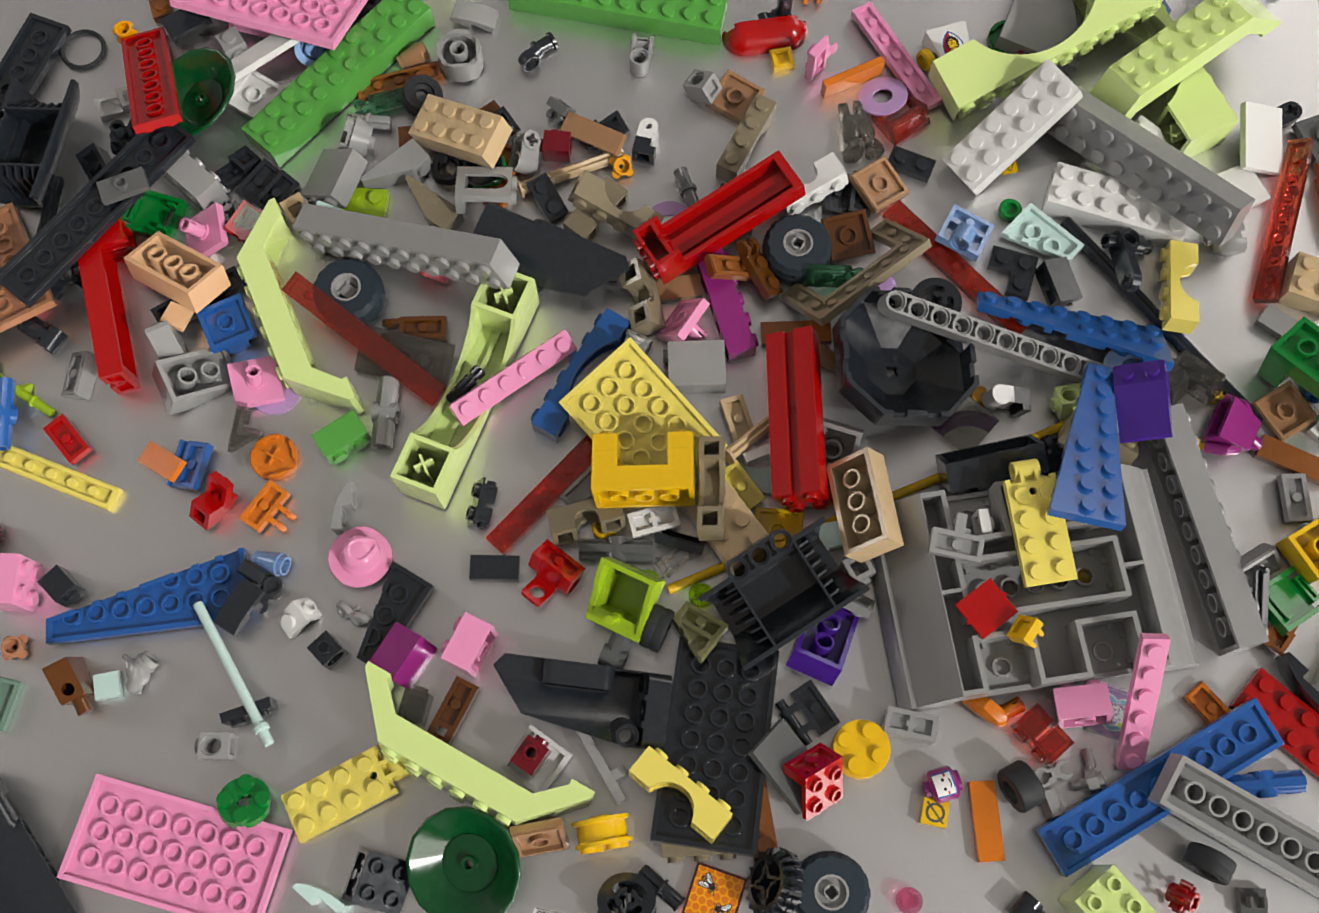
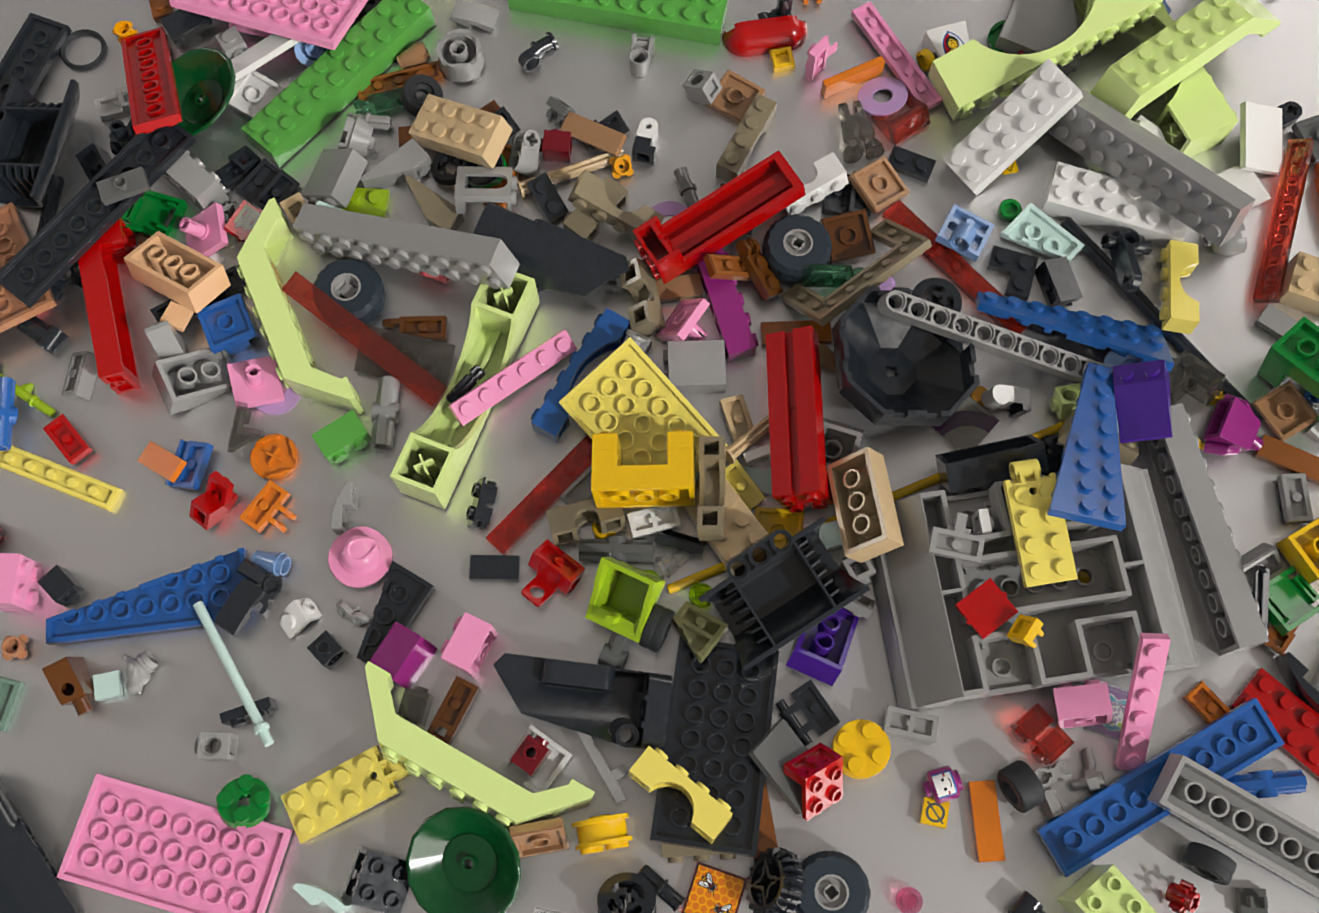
(992, 712): orange arm -> none

